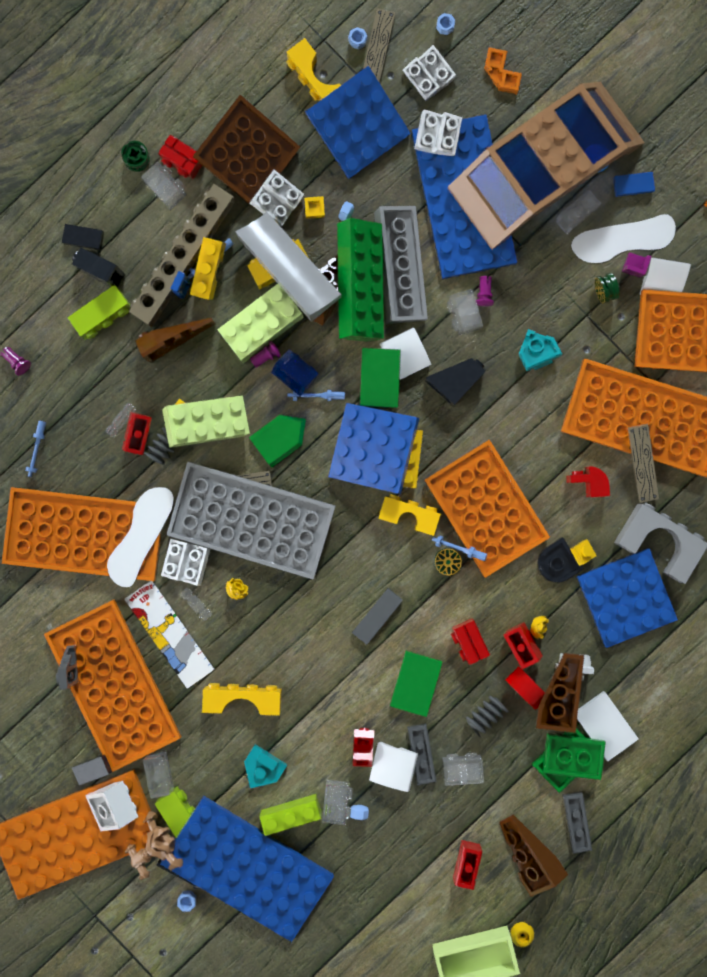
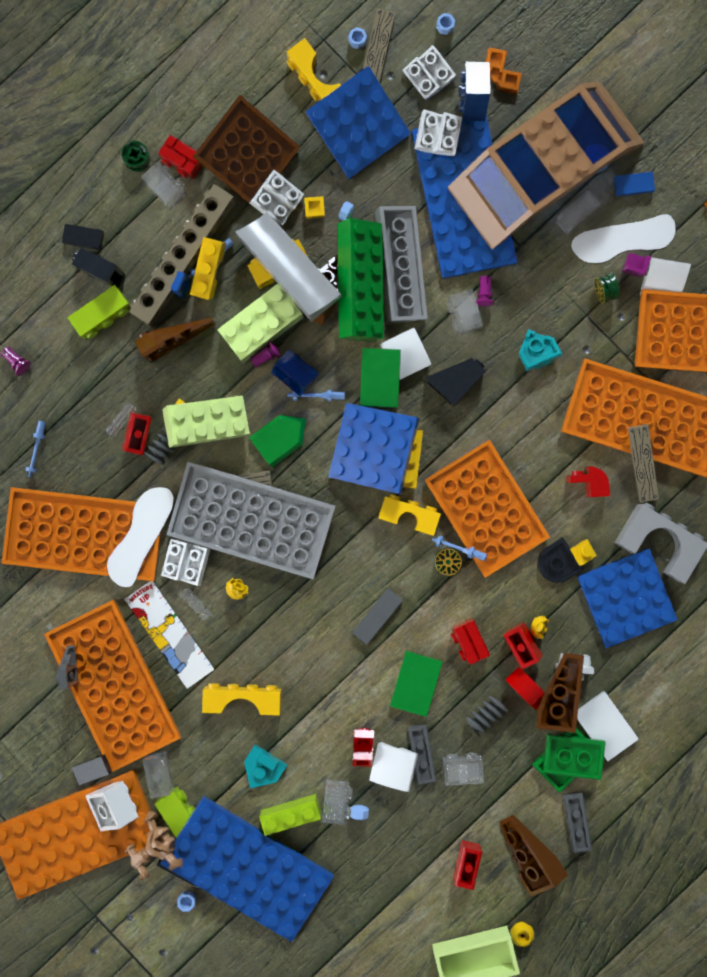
(474, 91): none -> dark blue brick

